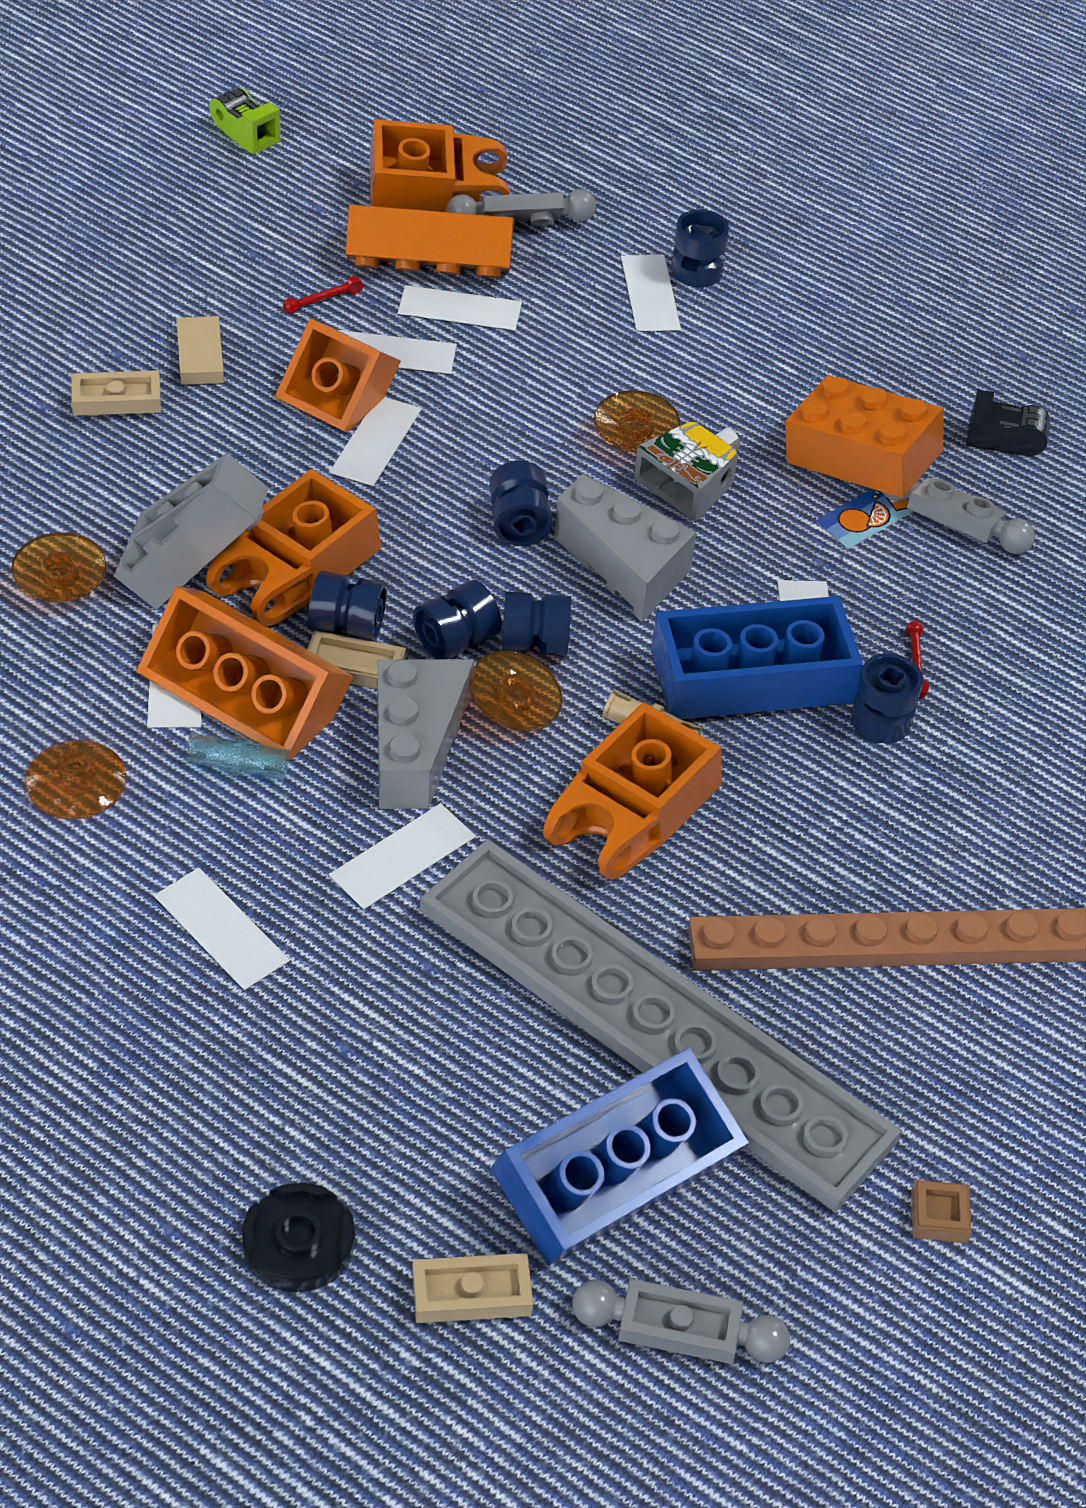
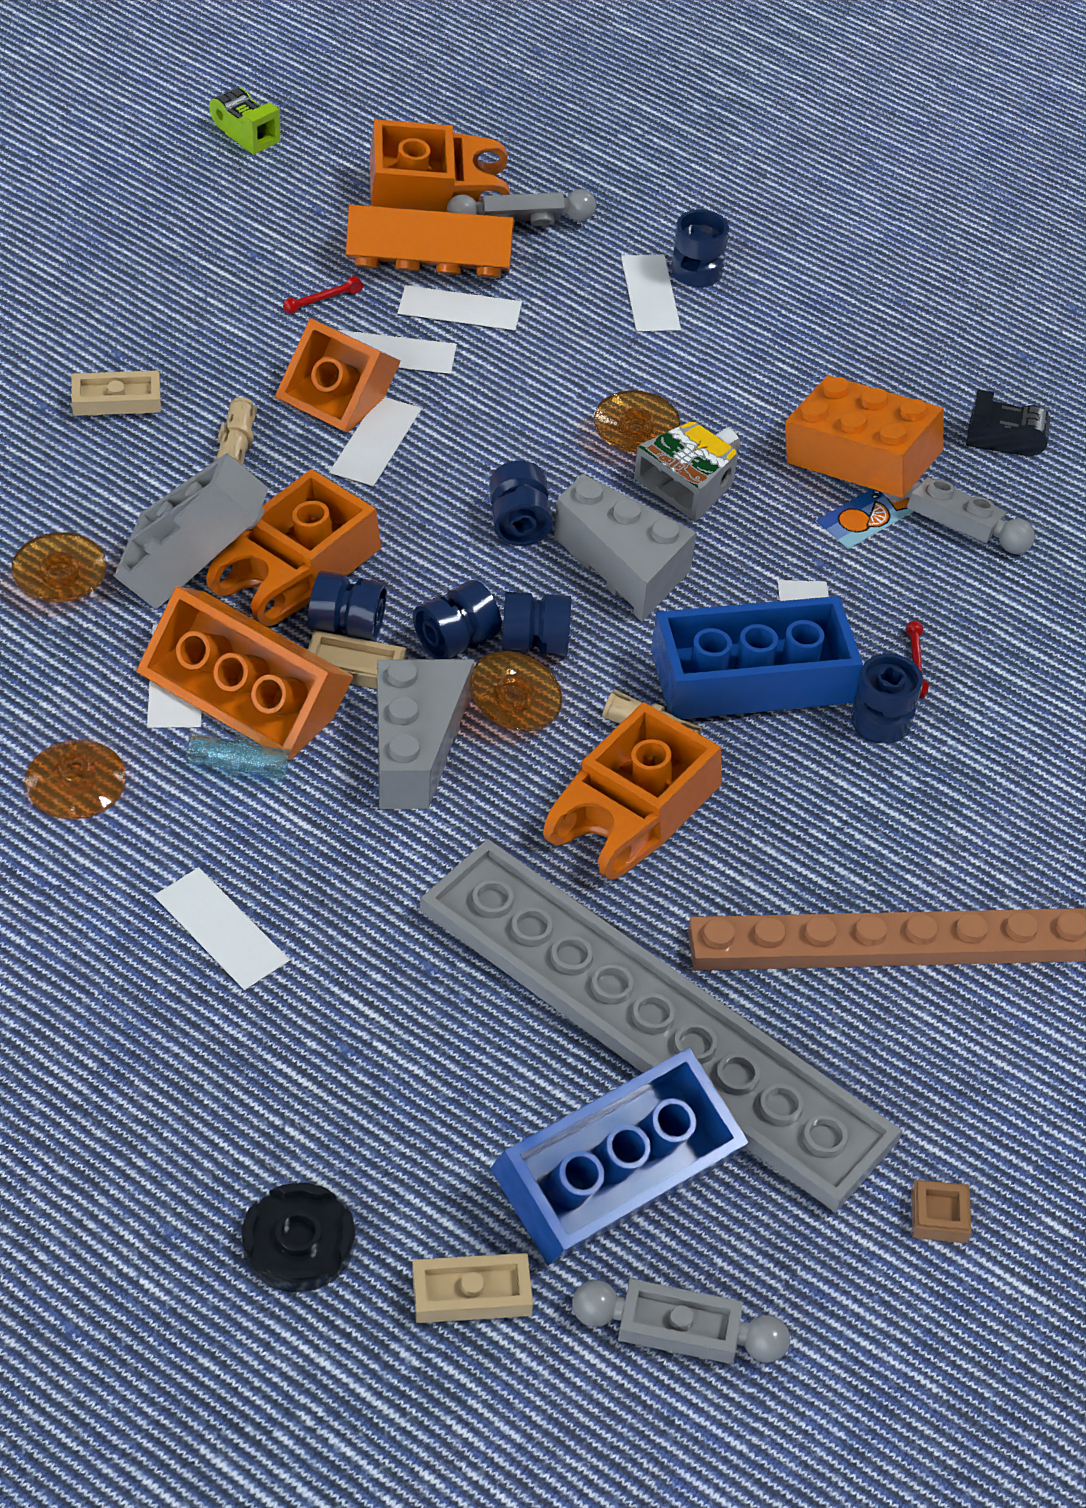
(200, 350): tan tile -> none
(237, 433): none -> tan pin
(402, 856): white sticker -> none

